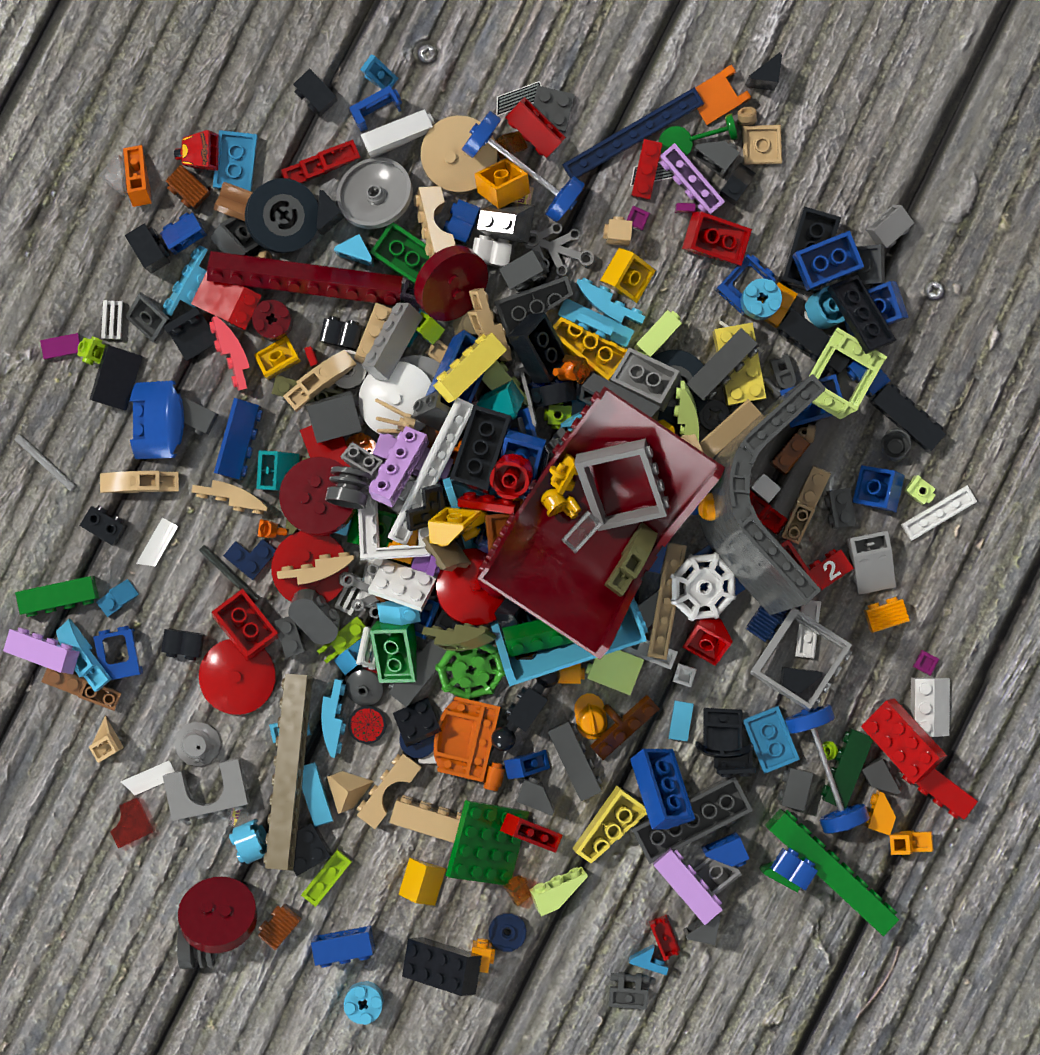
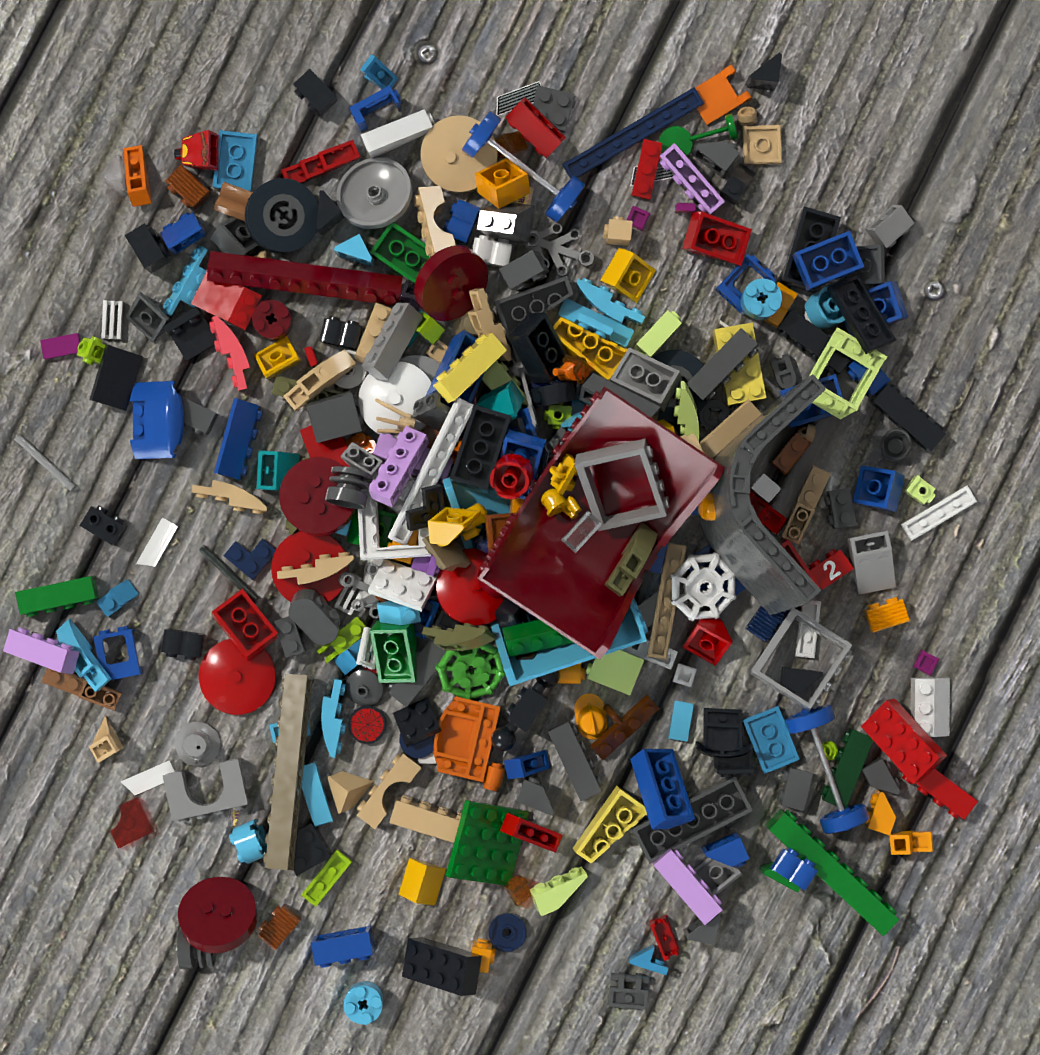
(139, 482): tan slope -> none
(270, 529): orange piece -> none
(488, 503): red plate -> none

